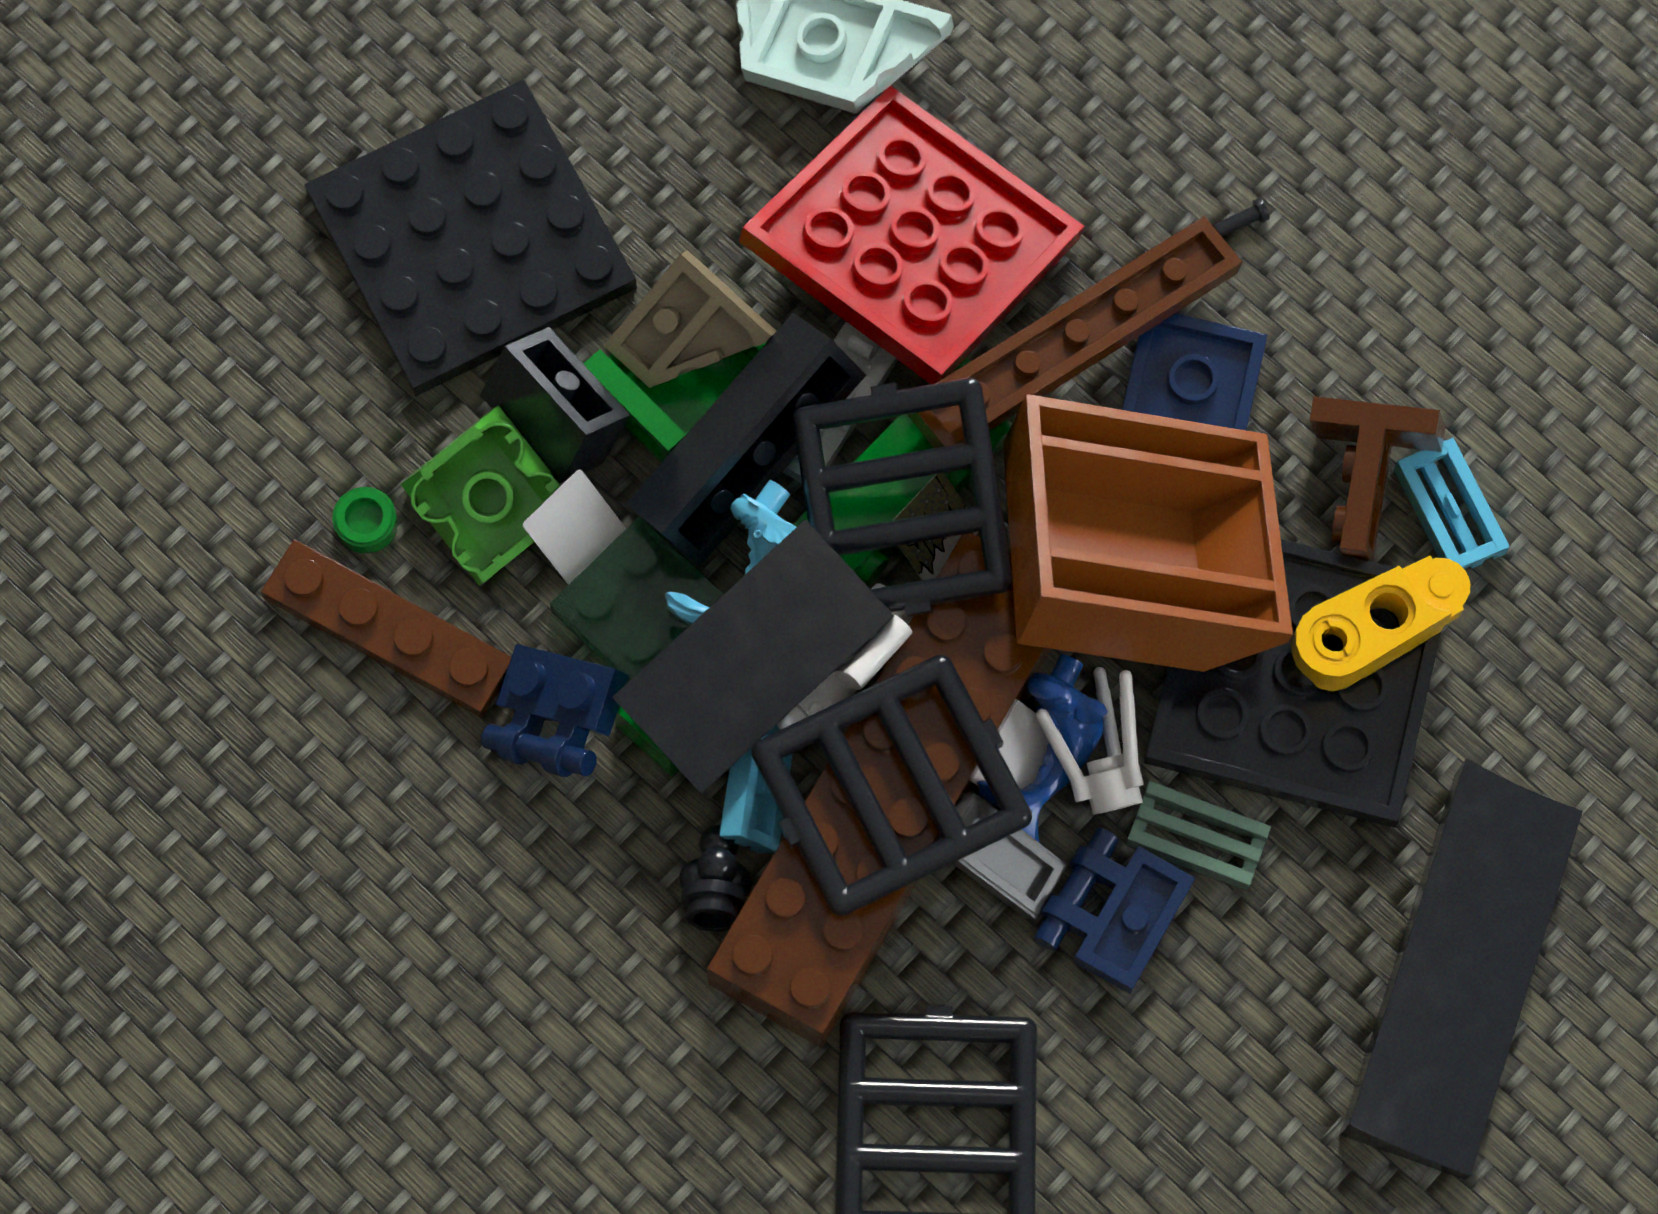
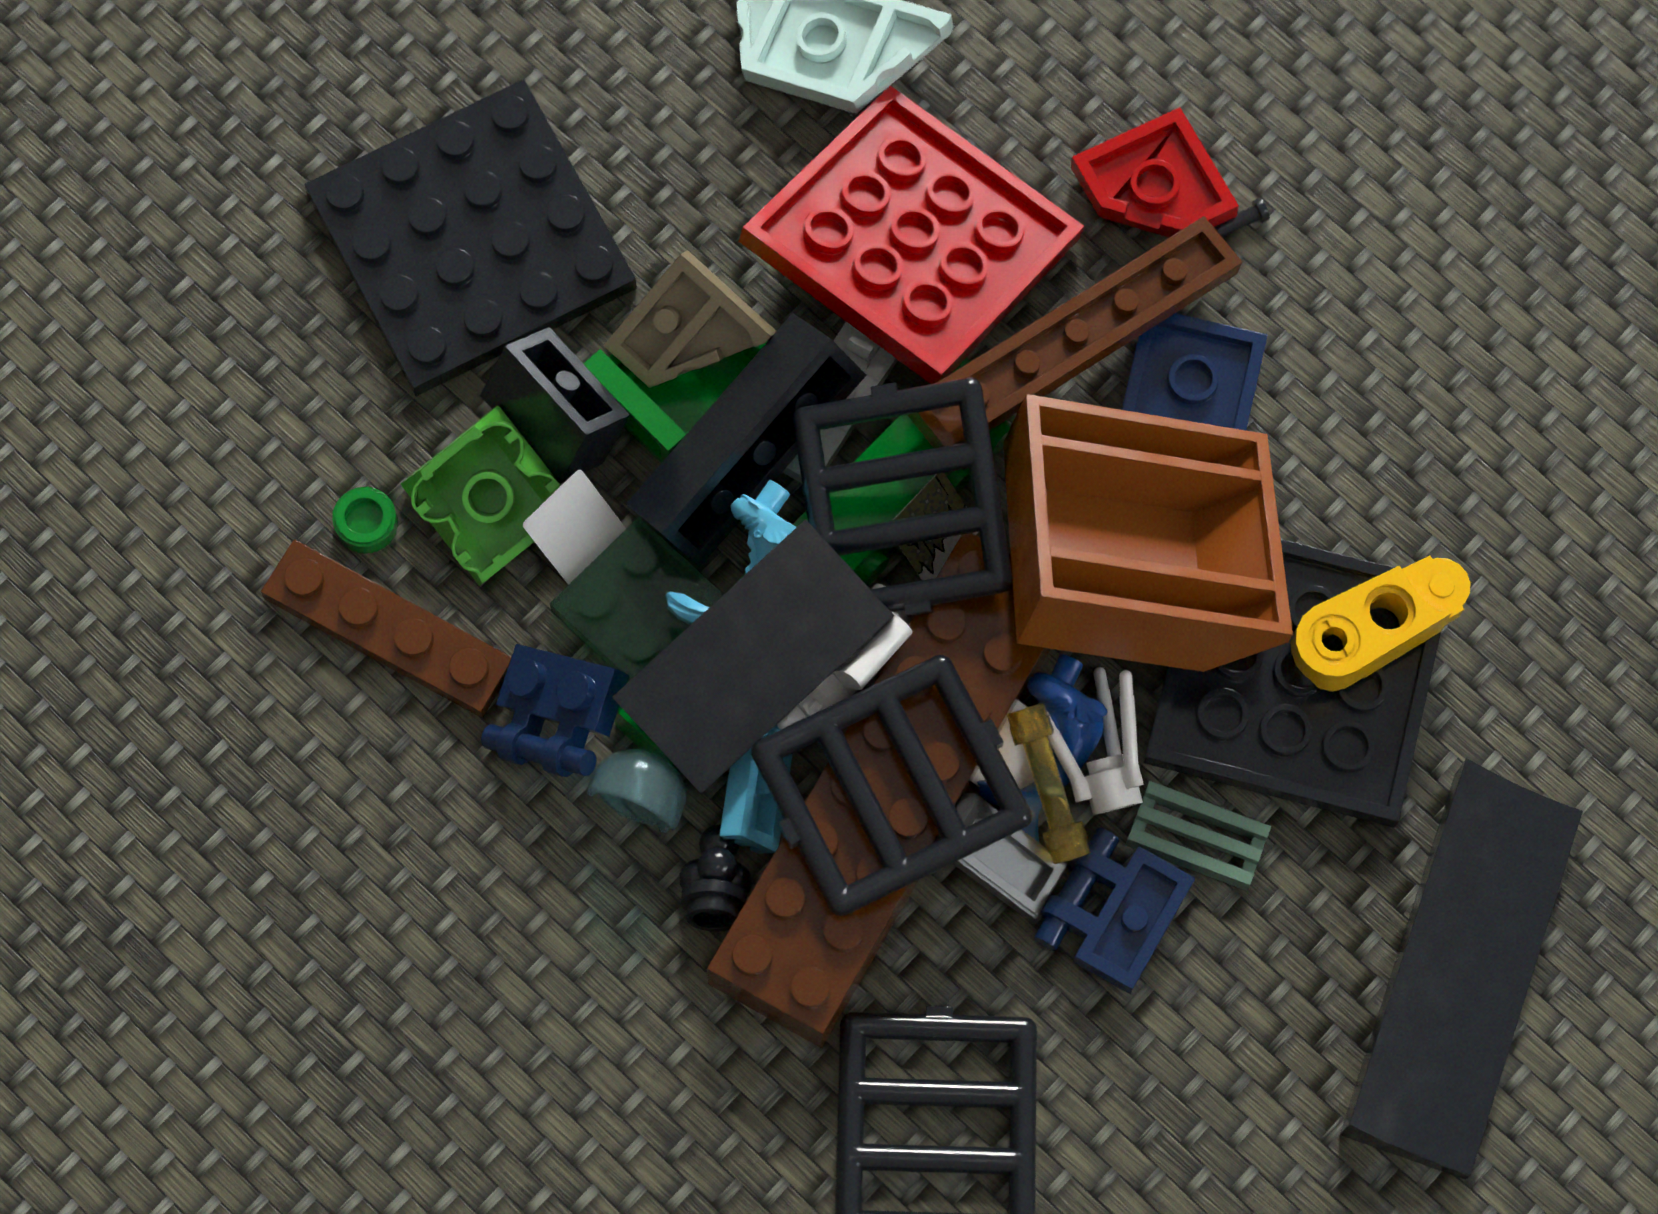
(641, 788): none -> clear light blue hair
(1065, 837): none -> clear yellow bar
(1155, 178): none -> red plate
(1366, 465): reddish brown bracket -> none
(1472, 555): medium azure tile -> none

